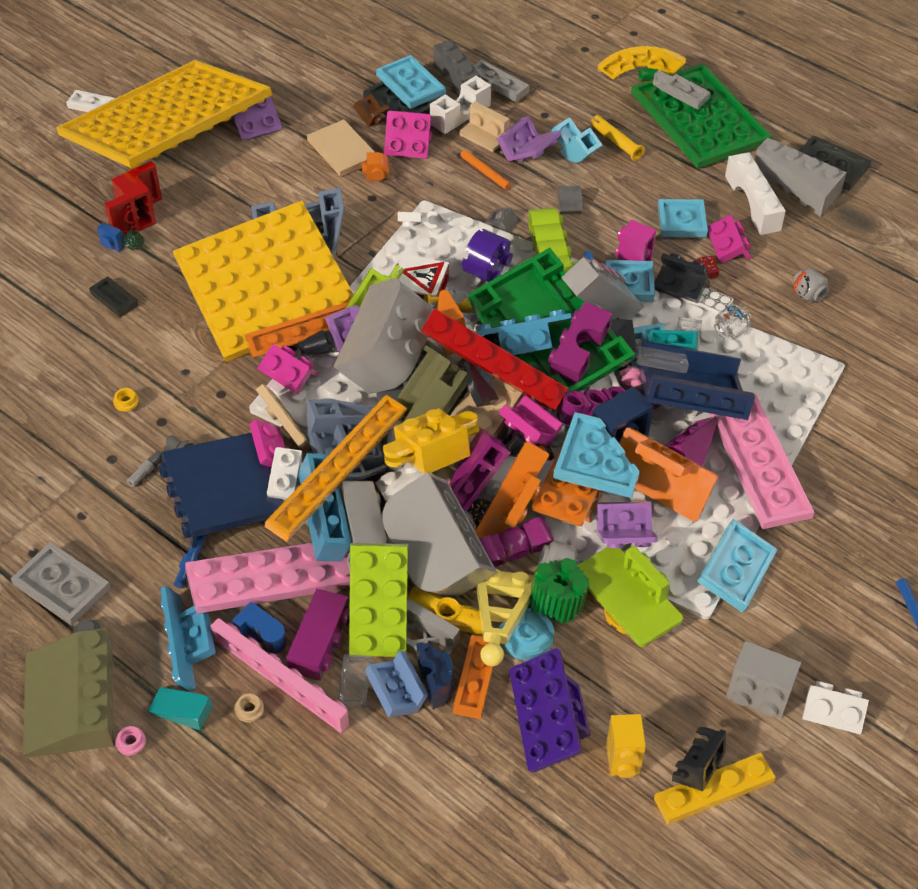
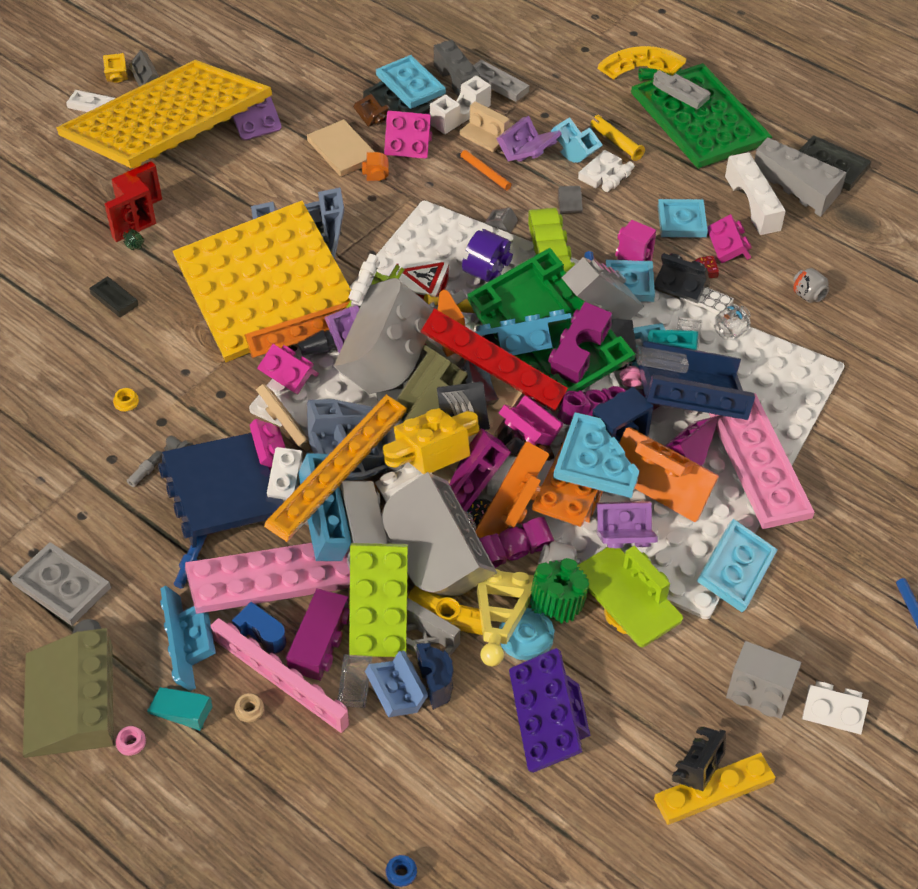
(110, 237): blue plate -> none
(115, 68): none -> yellow bracket
(143, 68): none -> dark grey plate
(365, 279): none -> white plate
(401, 862): none -> blue plate
(411, 218): white plate -> none
(462, 398): none -> black sticker
(473, 682): orange plate -> none
(601, 171): none -> white plate
(625, 745): yellow brick -> none

